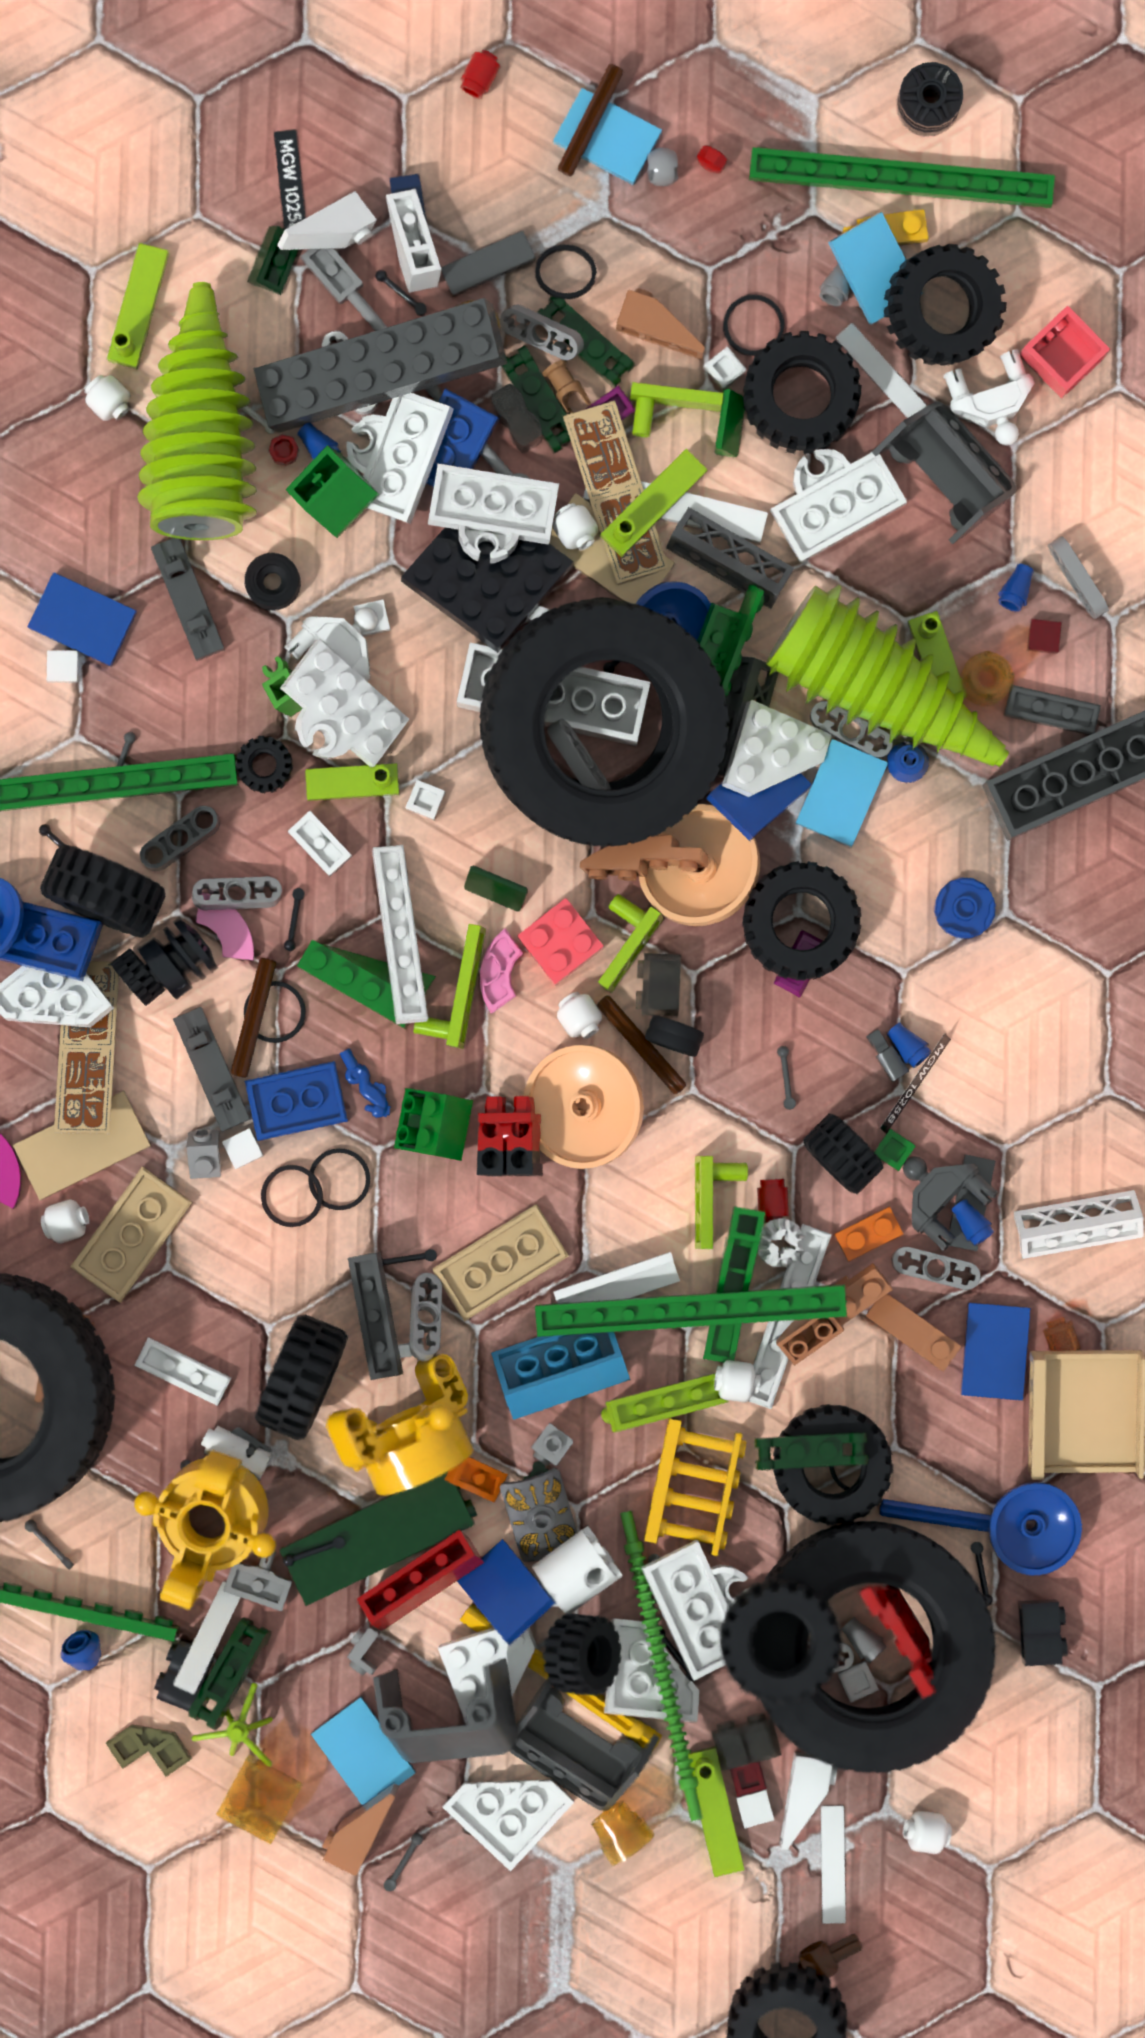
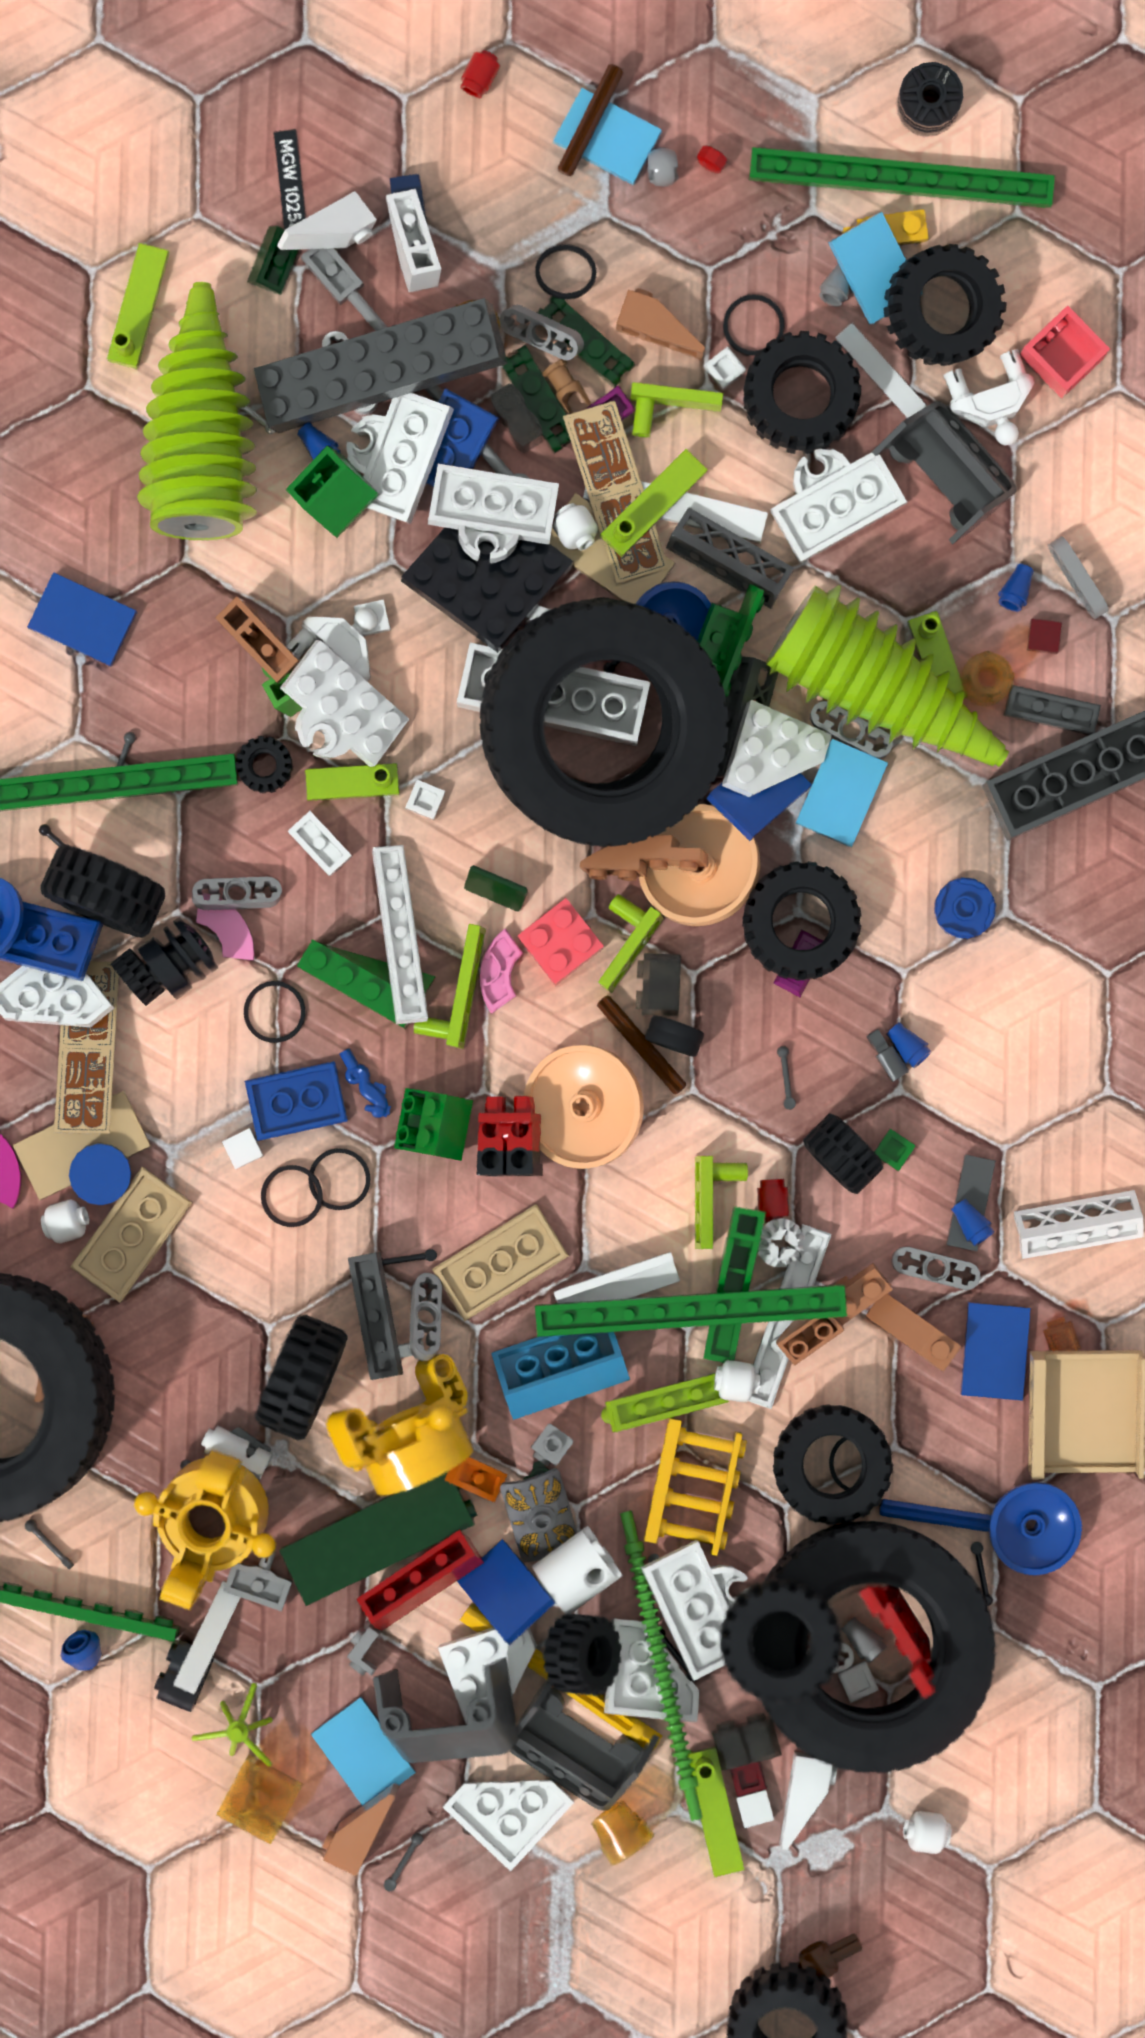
(62, 666): white tile -> none
(100, 1174): none -> blue tile
(107, 398): white head -> none
(162, 1745): olive tile -> none
(164, 840): dark grey beam -> none
(183, 1371): white tile -> none
(187, 599): dark grey hinge -> none
(203, 1153): light grey bracket -> none
(211, 1069): dark grey hinge -> none
(229, 1673): dark green plate -> none
(253, 1017): reddish brown axle -> none
(257, 638): none -> nougat slope
(265, 565): black tyre -> none
(283, 450): red tile -> none
(298, 894): black hinge -> none
(338, 1542): black hinge -> none
(420, 308): black hinge -> none
(488, 263): dark grey tile -> none
(577, 756): light grey beam -> none
(579, 1015): white head -> none
(730, 424): green slope -> none
(811, 1451): dark green plate -> none
(833, 1864): white sticker -> none
(868, 1234): orange plate -> none
(907, 771): blue cone -> none
(913, 1086): sticker -> none
(937, 1190): dark grey connector -> none
(1041, 1632): black brick -> none

